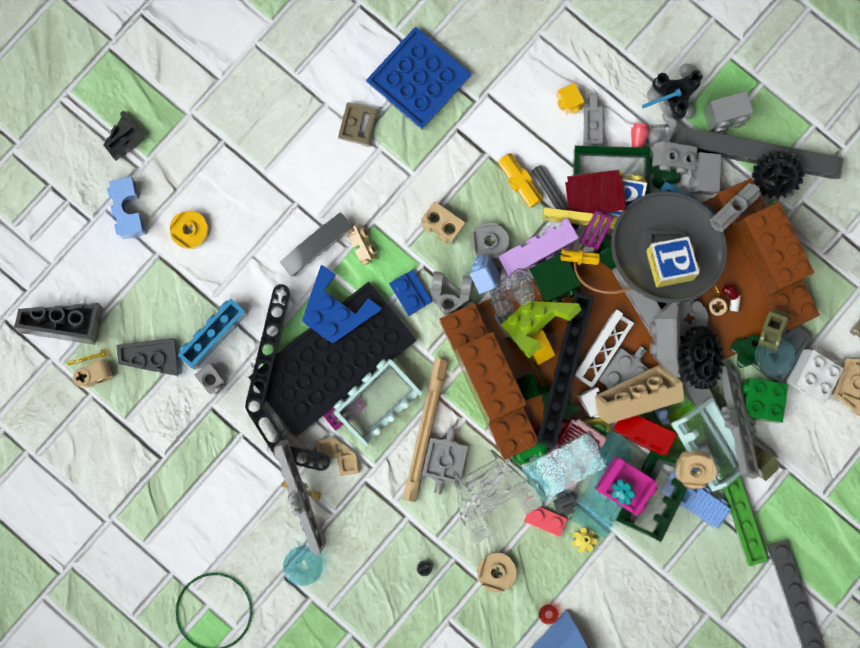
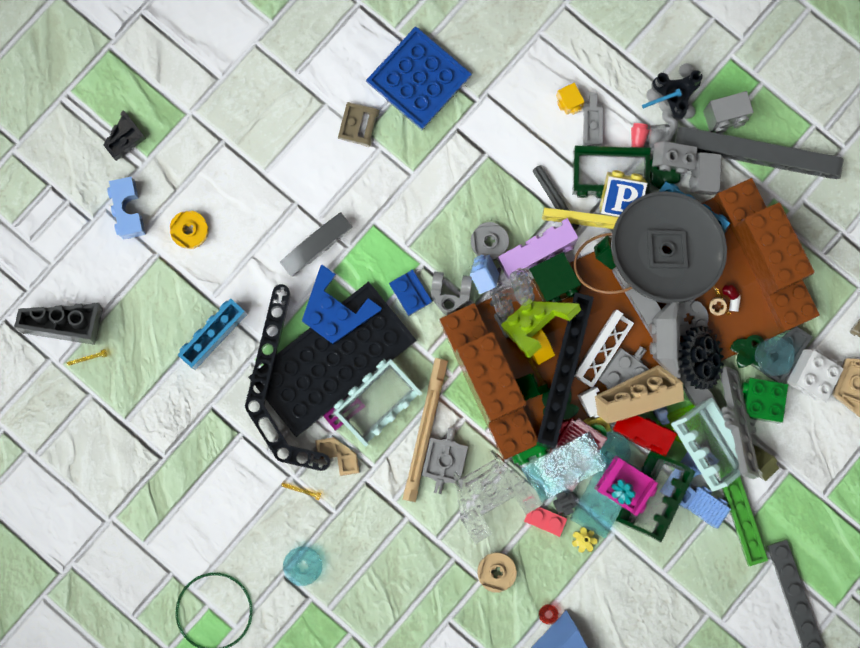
(95, 373): tan piece -> none
(150, 355): dark grey wing -> none
(204, 373): light grey brick -> none
(299, 496): light grey hinge -> none
(359, 236): tan hinge -> none
(427, 572): black hinge -> none
(446, 219): tan brick -> none
(520, 180): yellow piece -> none
(580, 257): yellow axle -> none
(590, 243): magenta tile -> none
(596, 191): dark red window -> none
(672, 262): piece -> none
(695, 459): tan plate -> none
(729, 213): light grey piece -> none
(774, 329): olive brick -> none
(793, 176): black gear -> none

